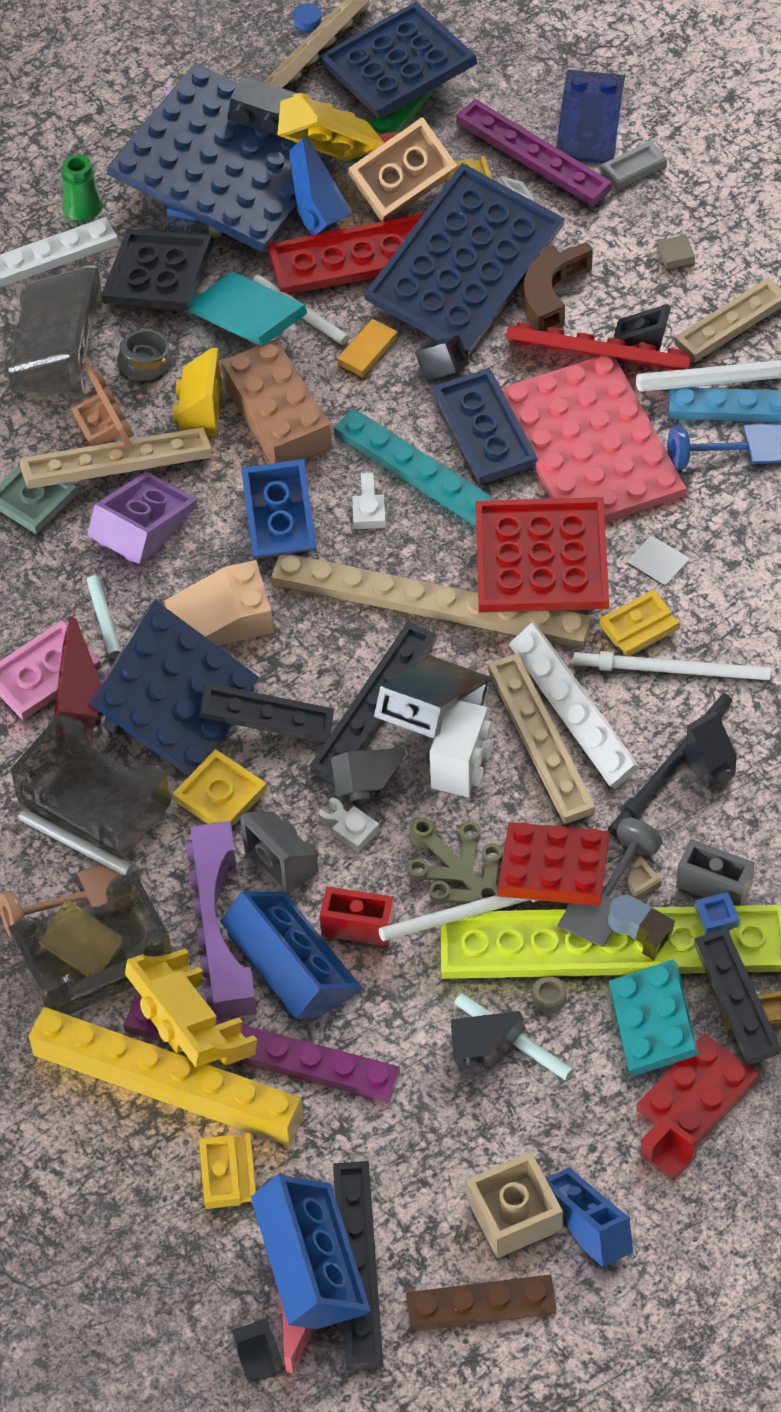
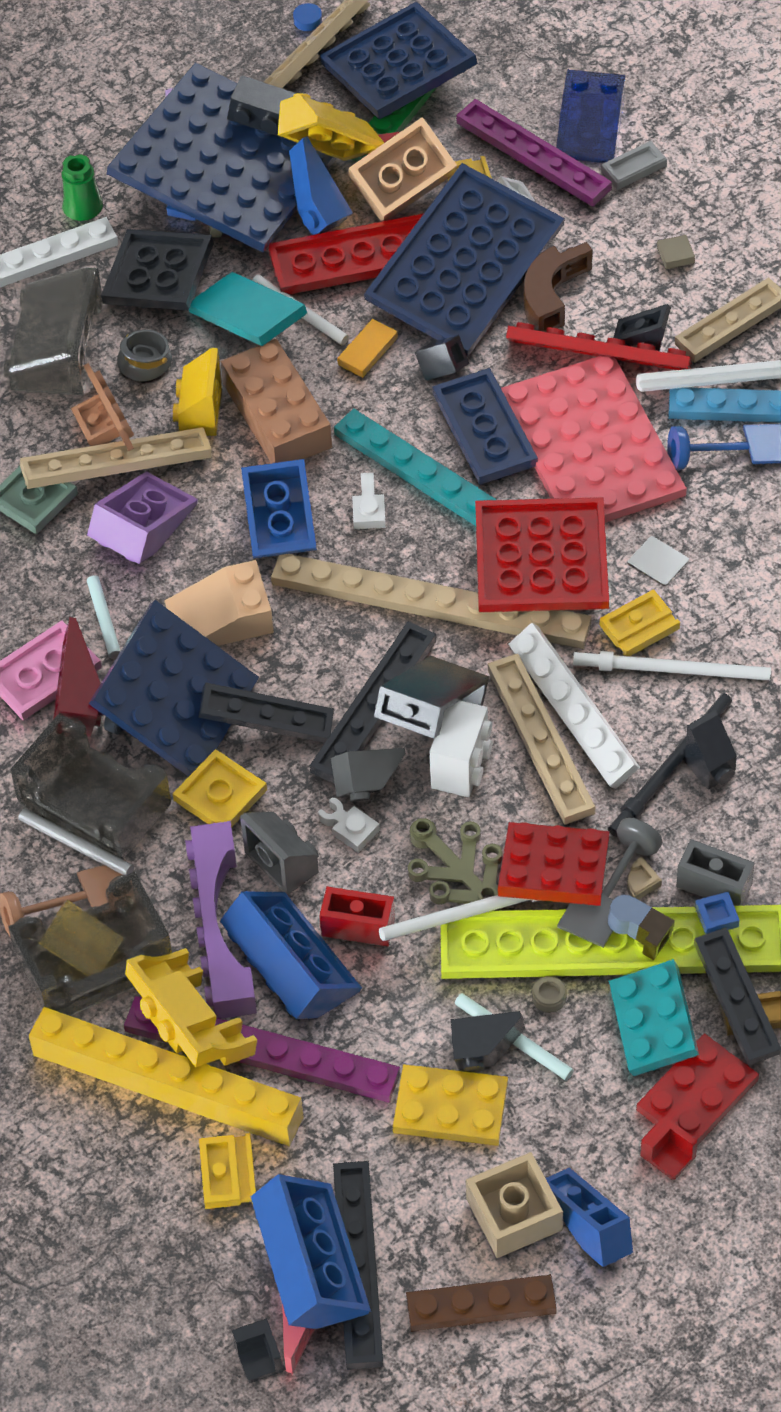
(450, 1105): none -> yellow plate

